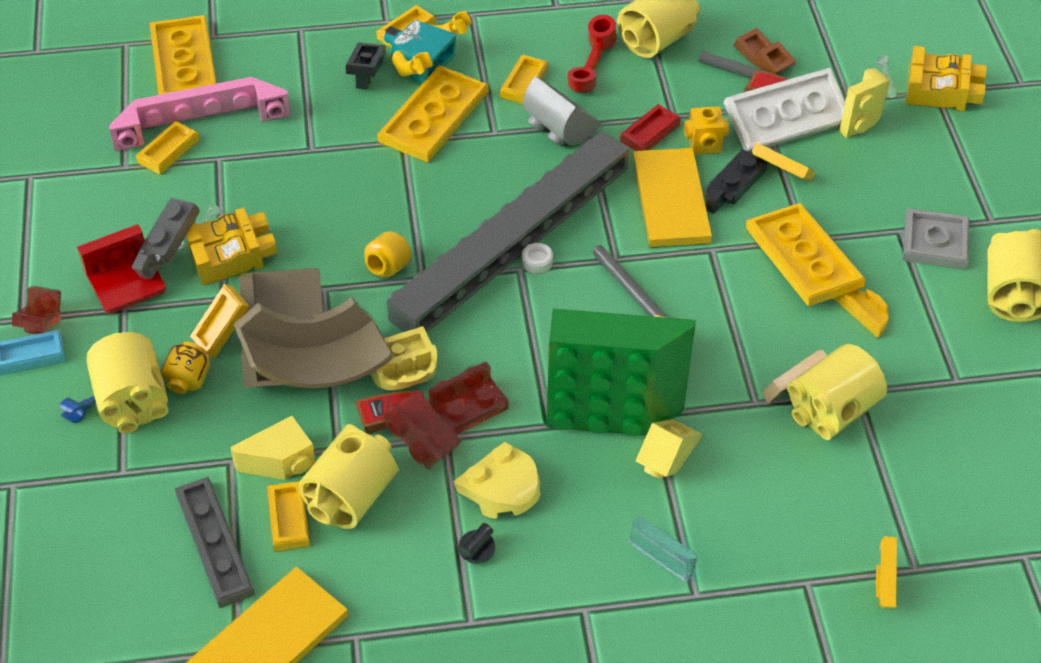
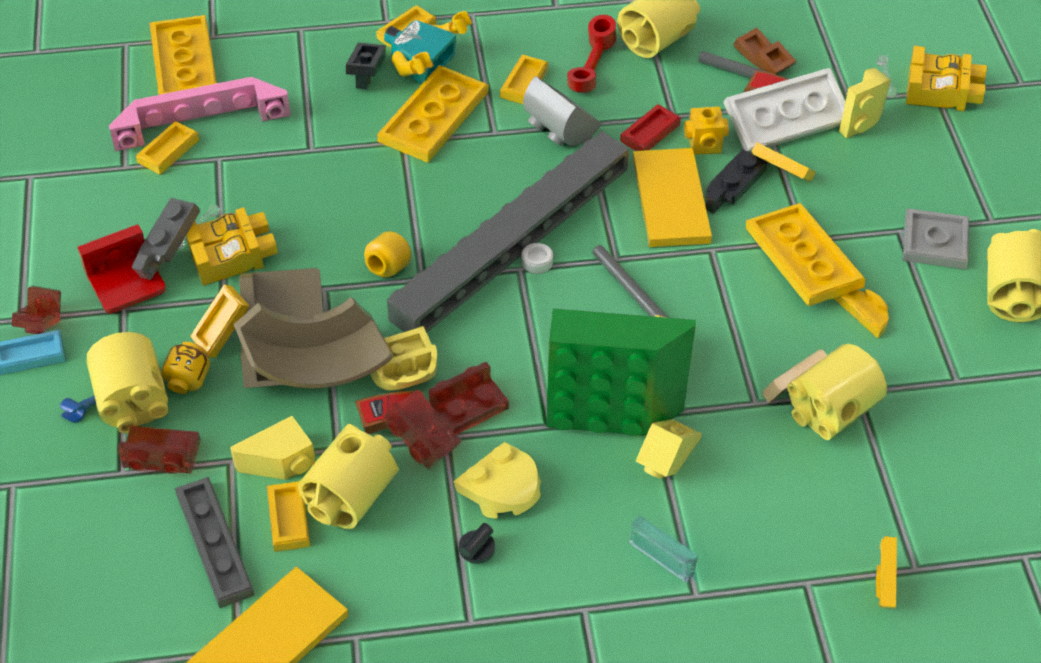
(159, 450): none -> clear red bracket

